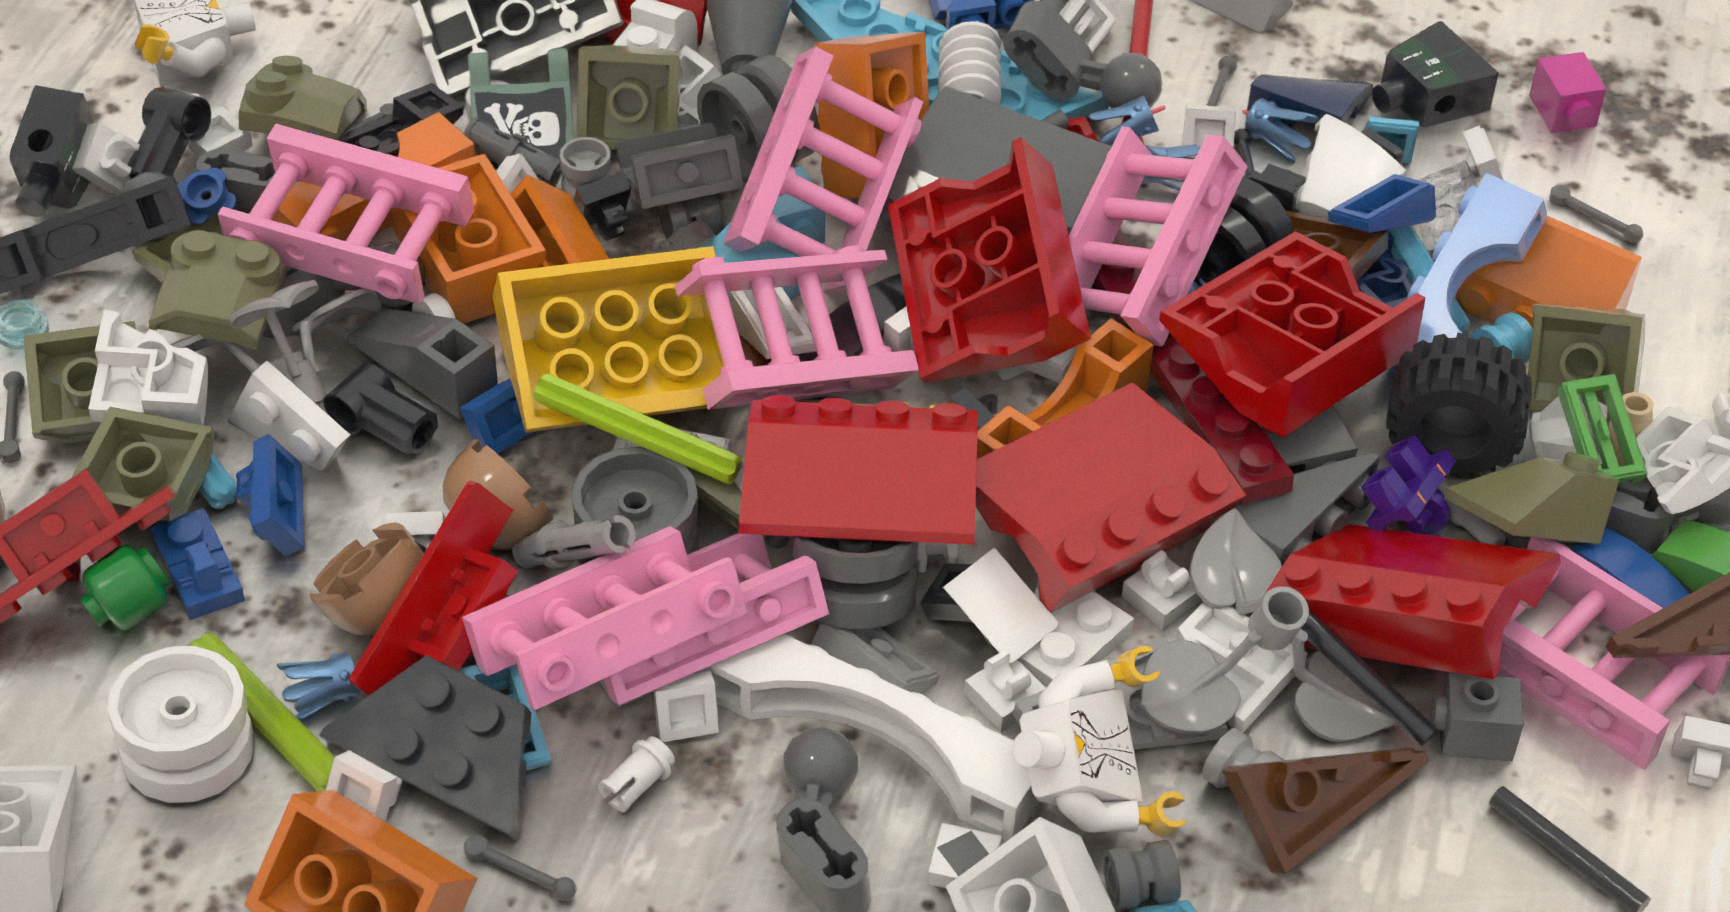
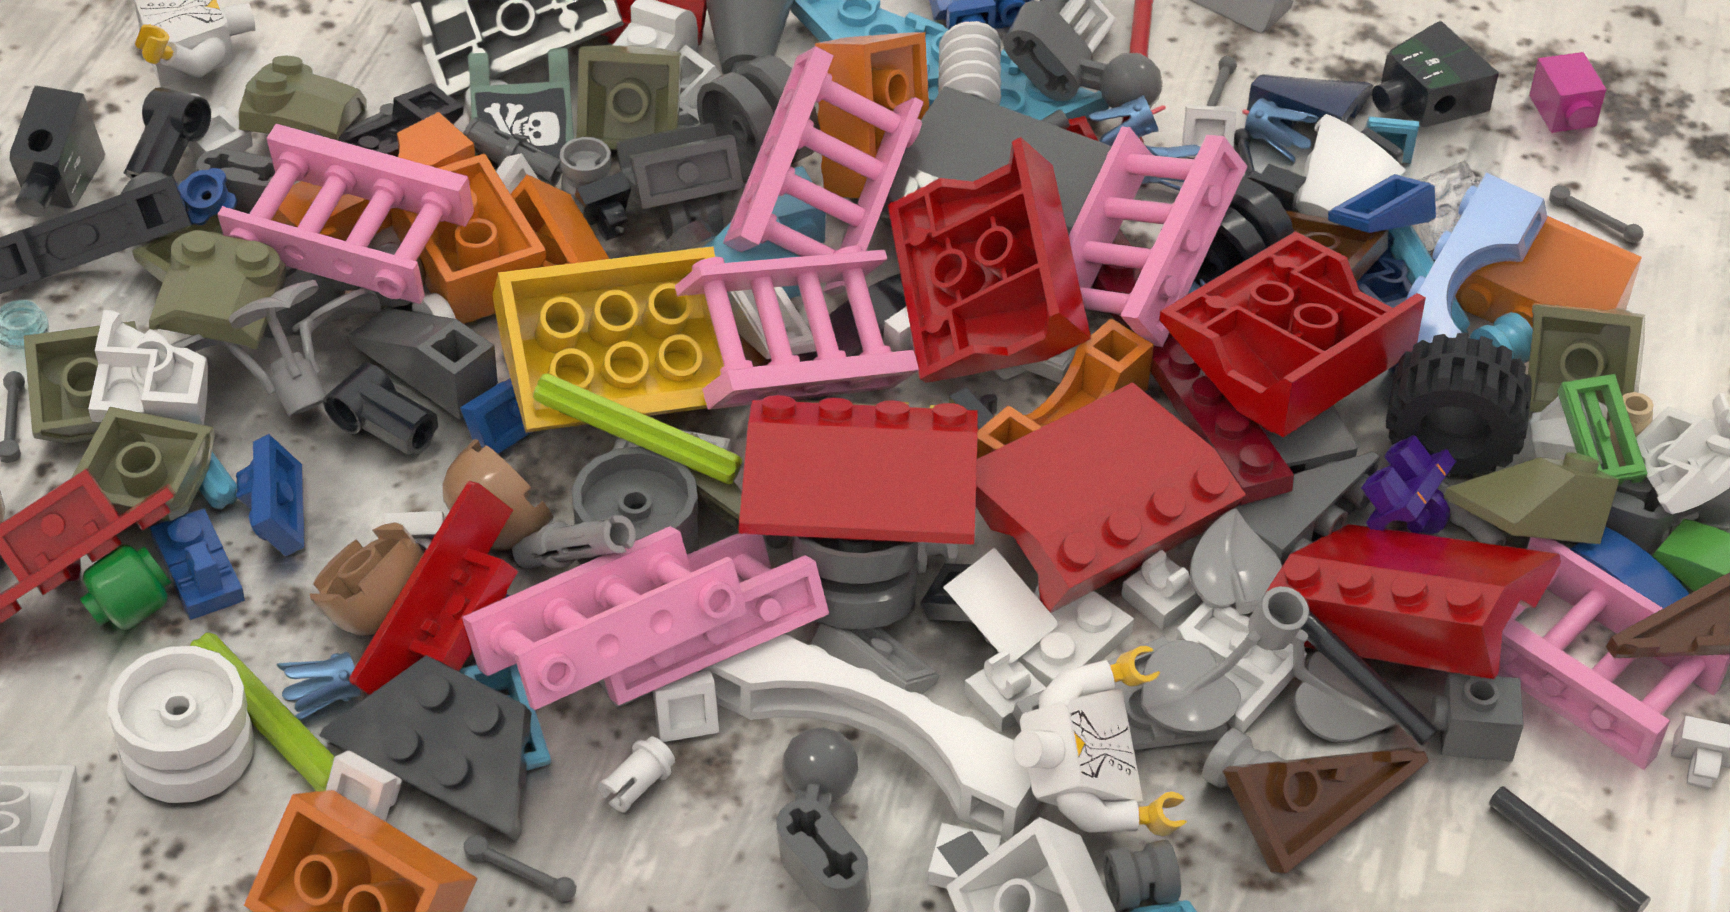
(105, 157): white tile -> none
(281, 409): white wing -> none
(1482, 152): white tile -> none

